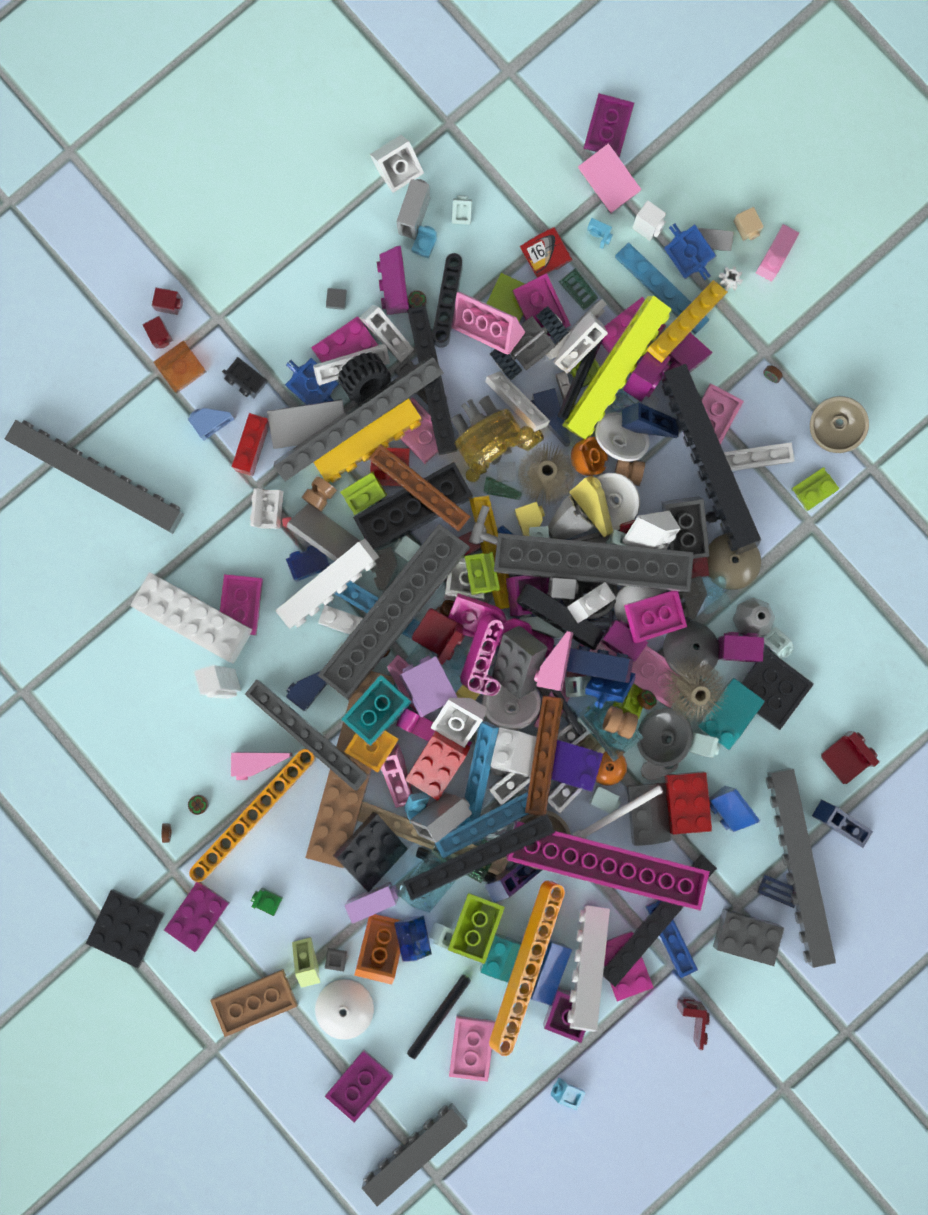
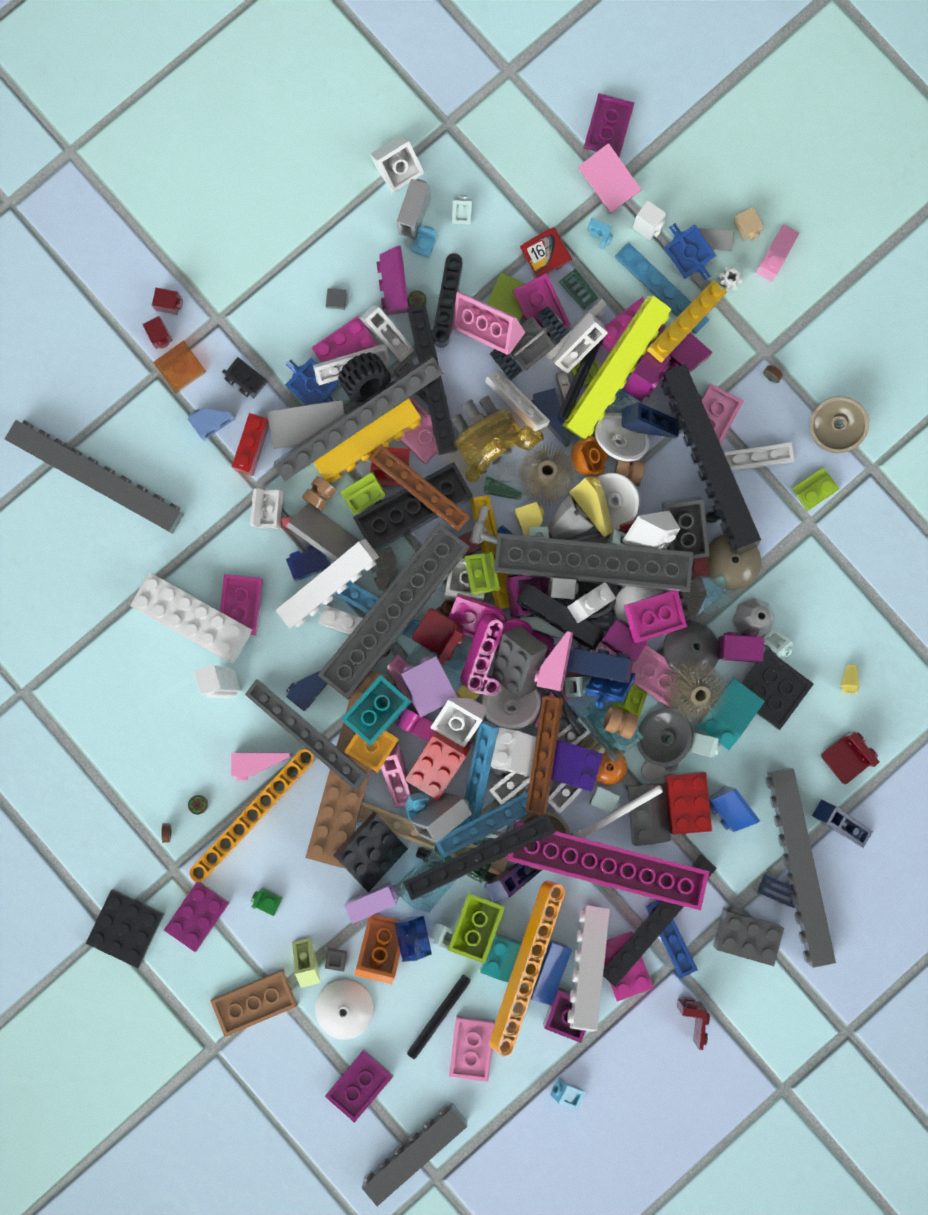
(406, 548): light aqua brick -> none
(647, 699): reddish brown tile -> none
(850, 680): none -> light yellow cone

